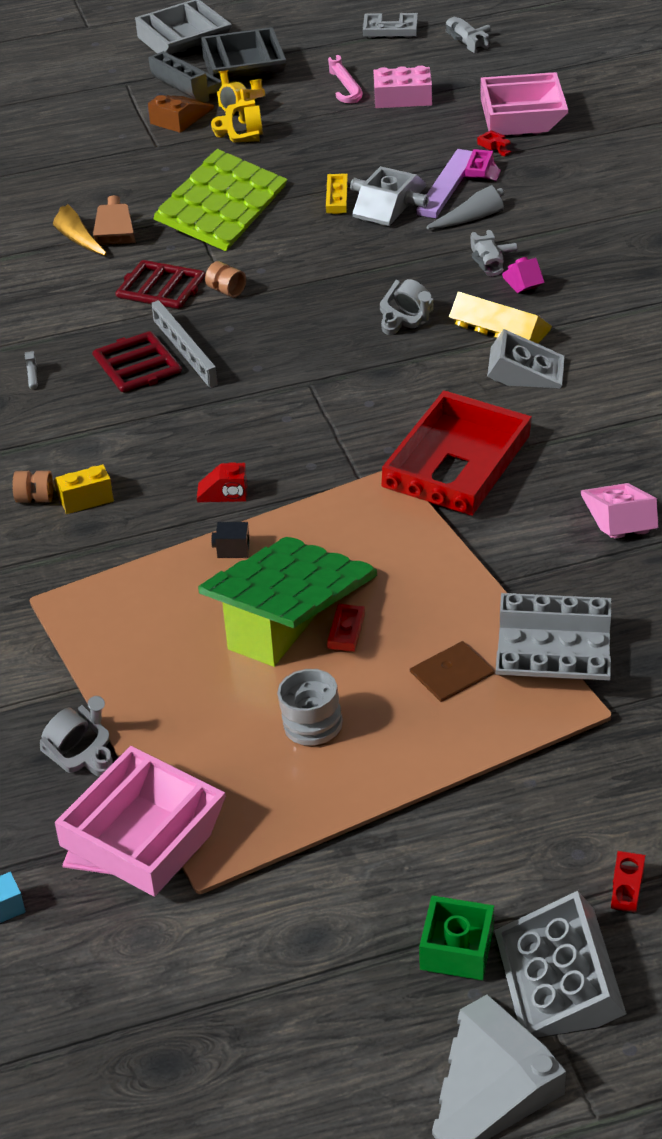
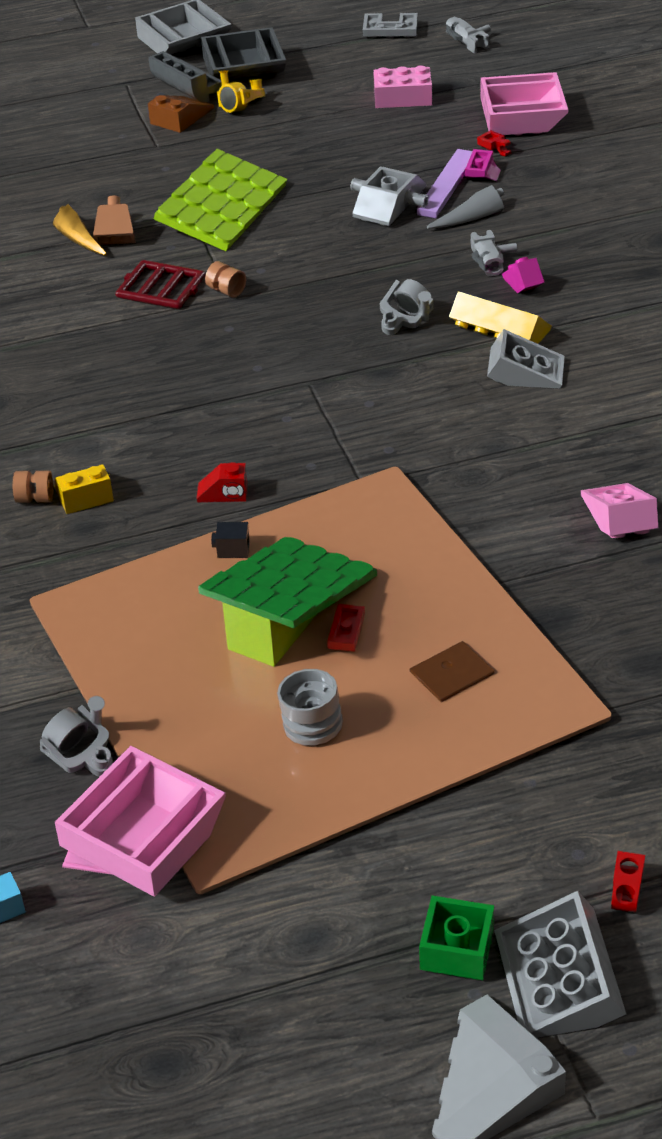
(31, 369): light grey bar -> none
(150, 379): dark red bar -> none
(184, 344): light grey tile -> none
(248, 114): yellow piece -> none
(336, 68): bright pink piece -> none
(336, 193): yellow plate -> none
(463, 429): red panel -> none
(554, 636): light grey slope -> none

